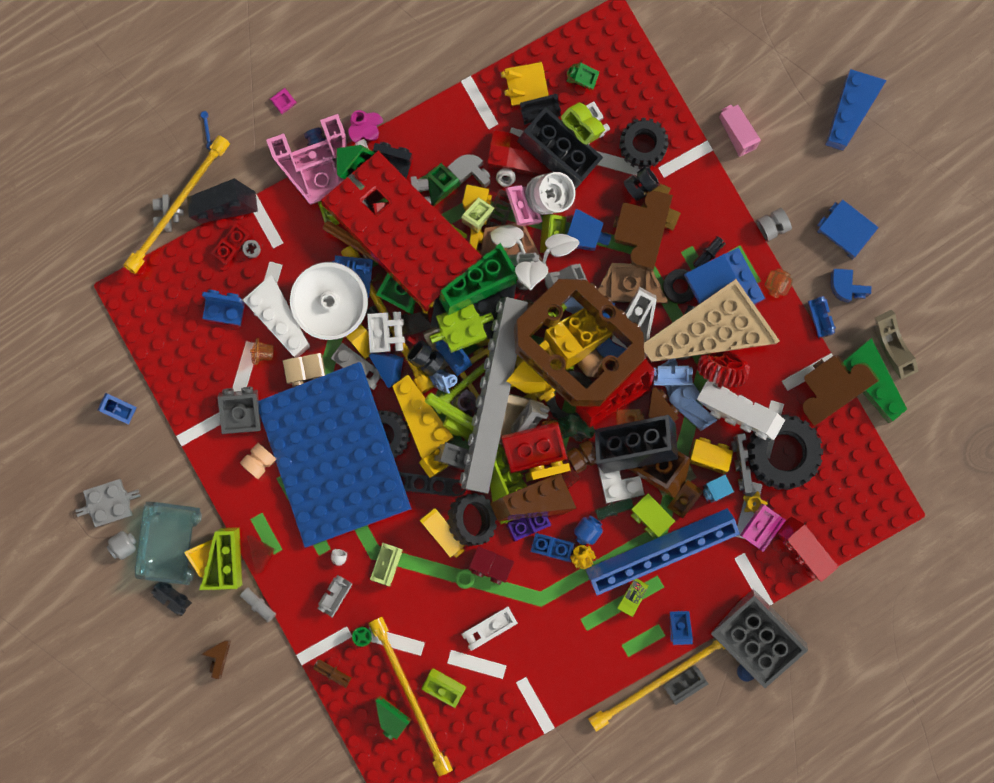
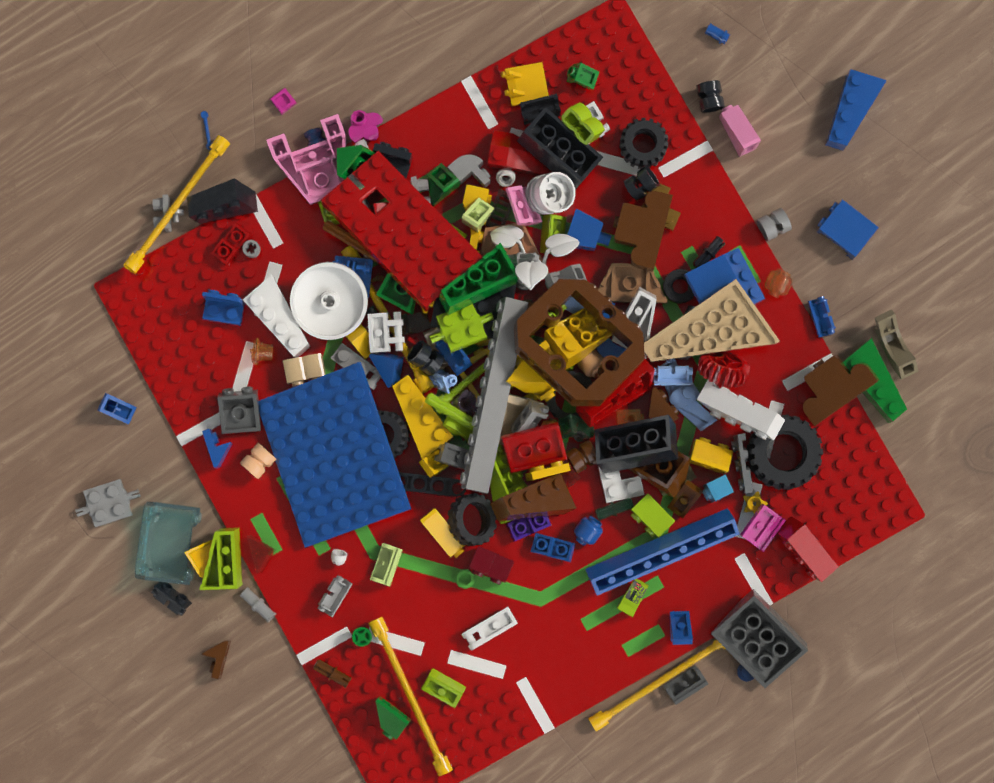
(121, 545): light grey head -> none
(216, 452): none -> blue slope
(583, 557): yellow gear -> none
(710, 96): none -> black wheel
(717, 33): none -> blue pin
(842, 286): blue brick -> none

